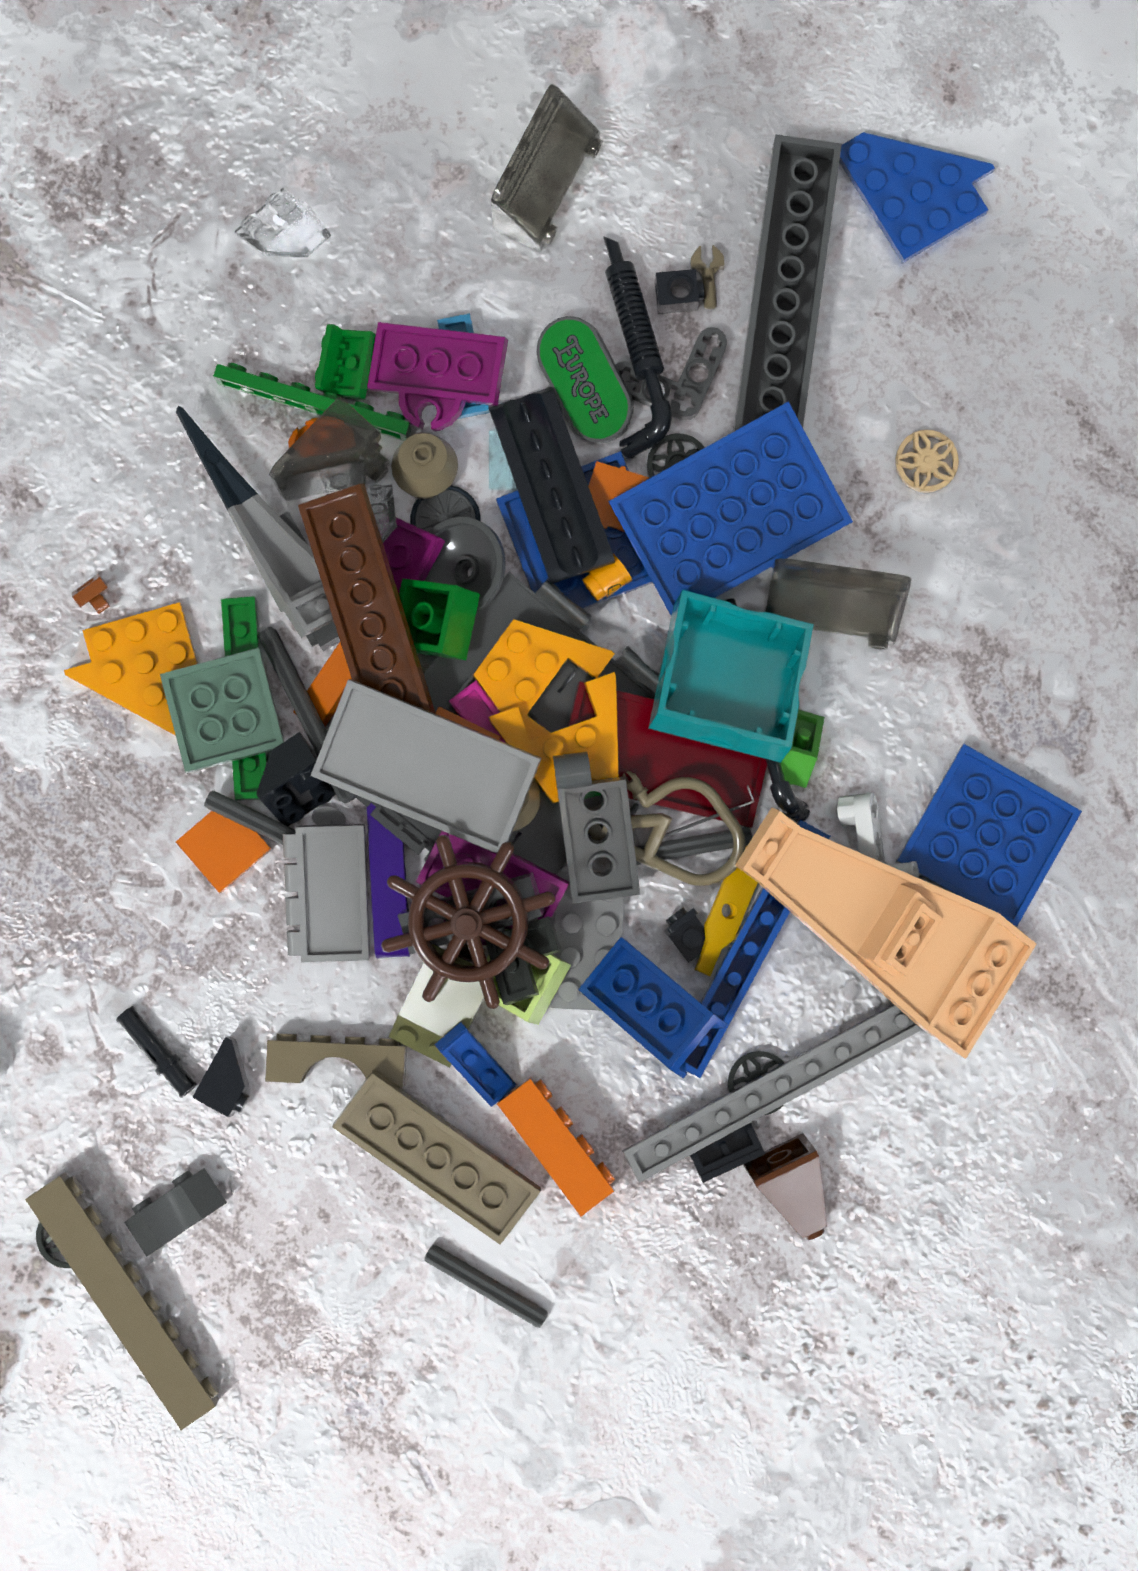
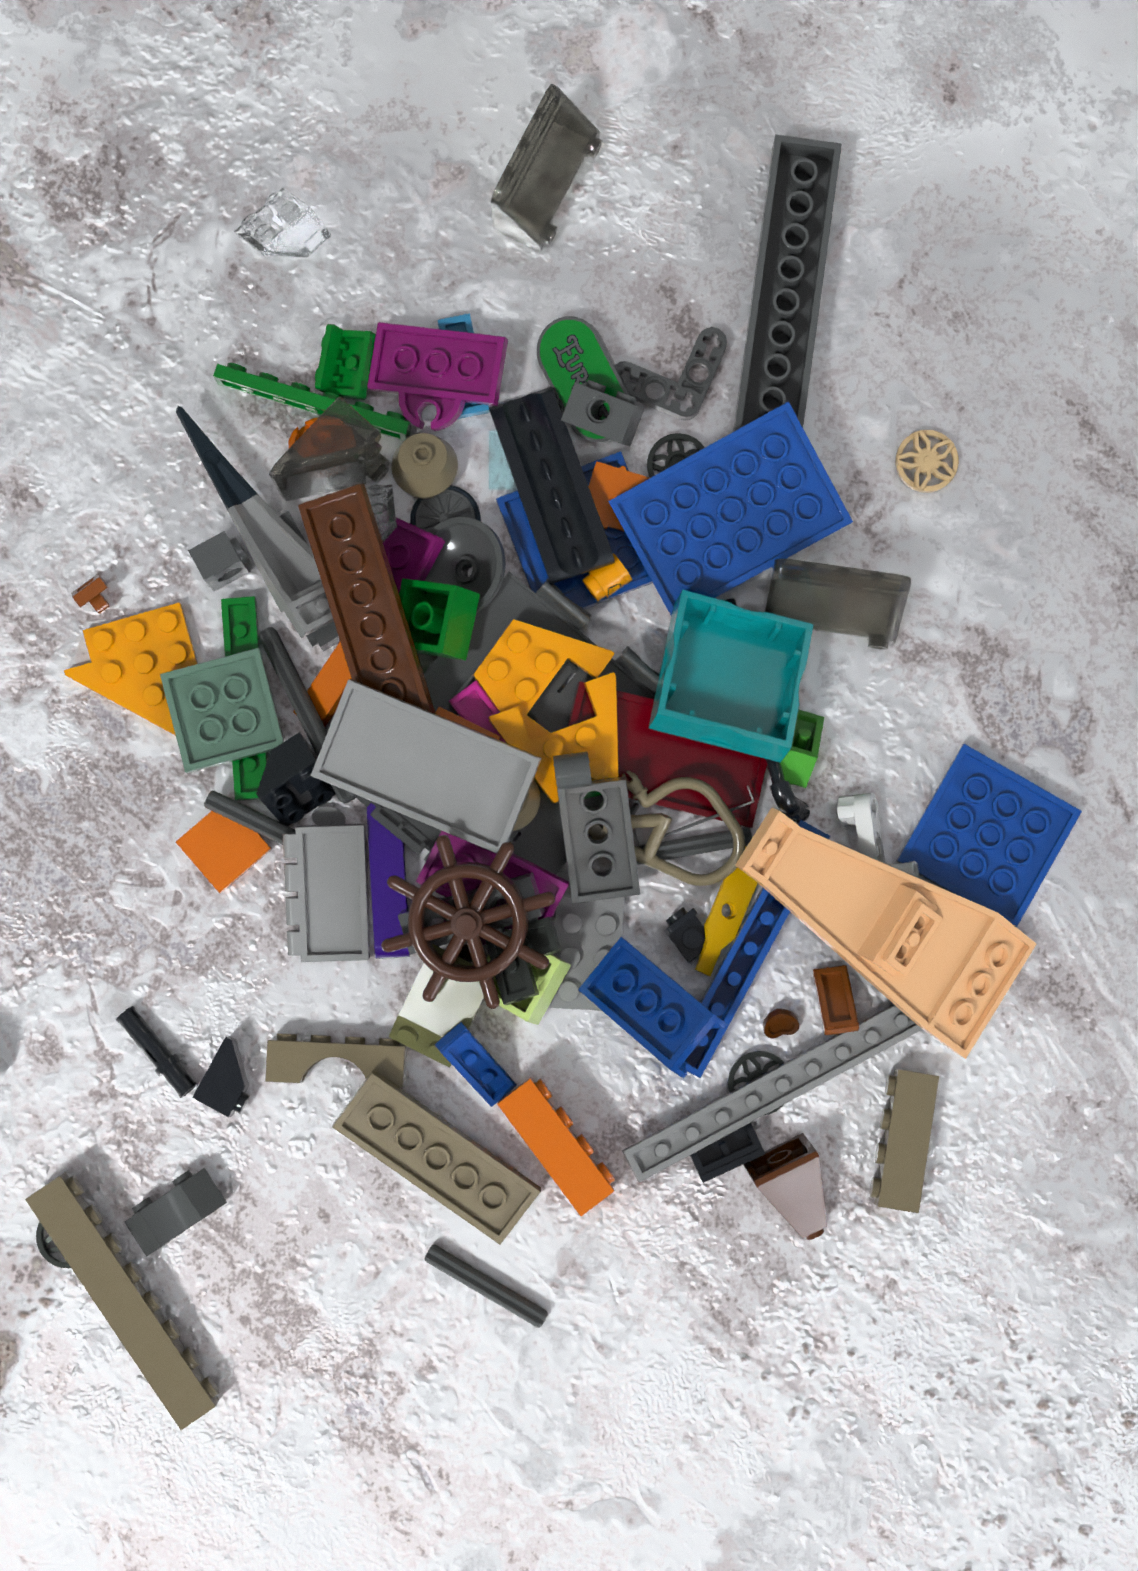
(220, 560): none -> dark grey brick
(583, 412): none -> dark grey brick
(641, 347): black piece -> none
(667, 301): black brick -> none
(708, 274): dark tan bar -> none
(780, 1022): none -> reddish brown piece
(835, 1000): none -> dark orange tile
(905, 1140): none -> dark tan brick
(914, 190): blue wing -> none

